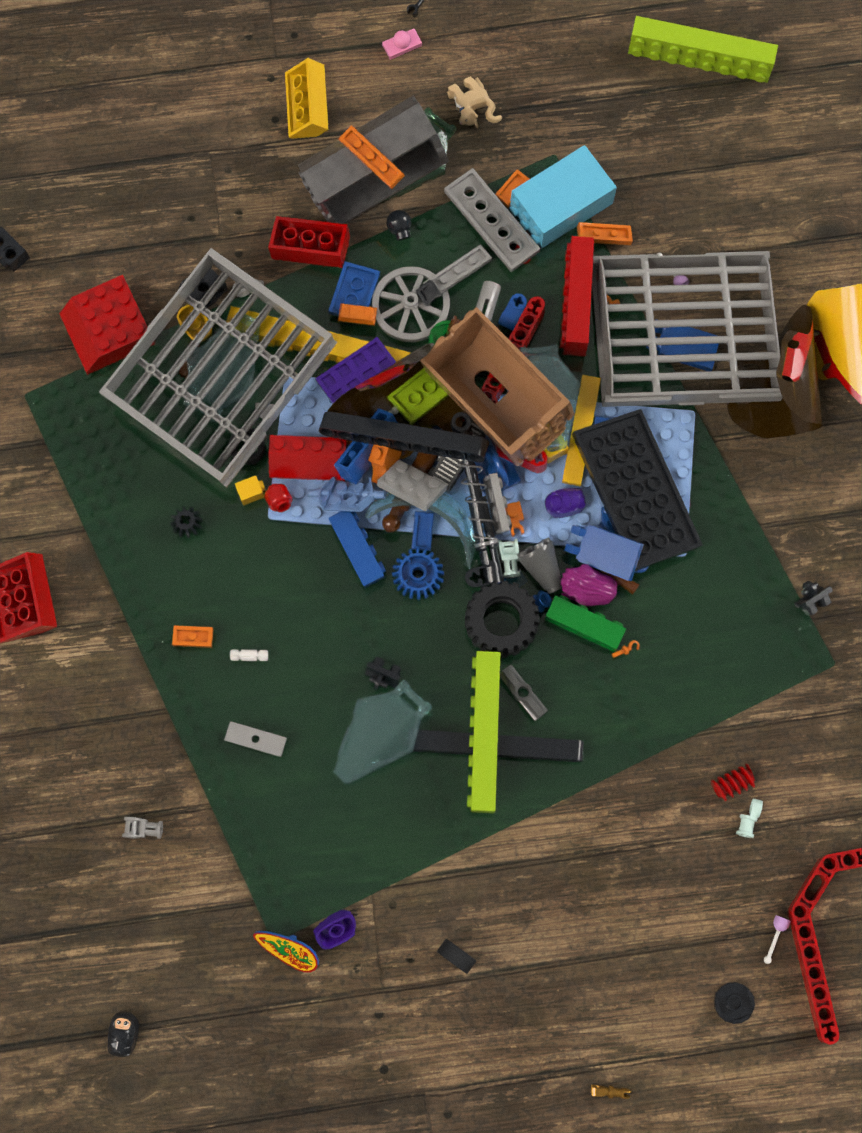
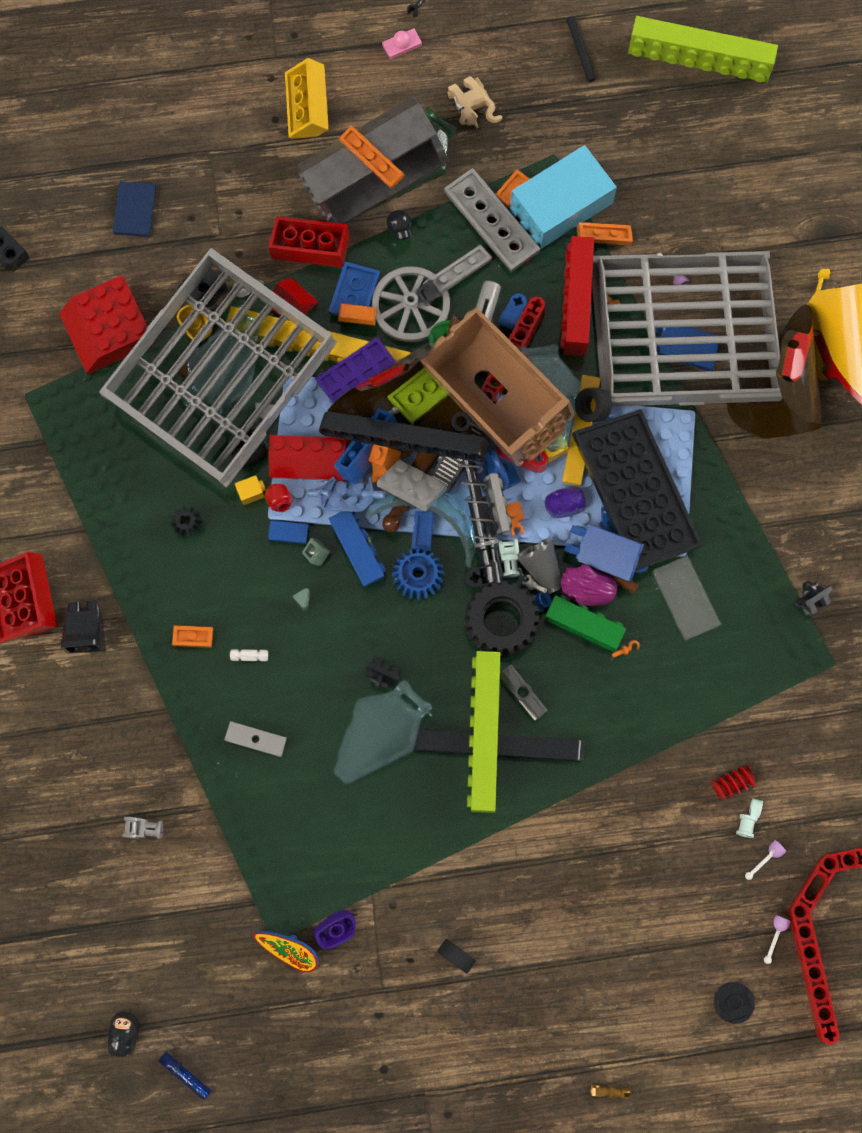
(83, 629): none -> black hips
(134, 209): none -> dark blue tile
(184, 1075): none -> clear blue axle
(288, 532): none -> blue tile
(295, 295): none -> red slope
(302, 599): none -> sand green slope
(316, 551): none -> sand green slope
(532, 583): none -> white hand
(580, 47): none -> black piece
(583, 404): none -> black tyre
(686, 598): none -> clear tile
(775, 850): none -> hinge
(822, 274): none -> yellow hand

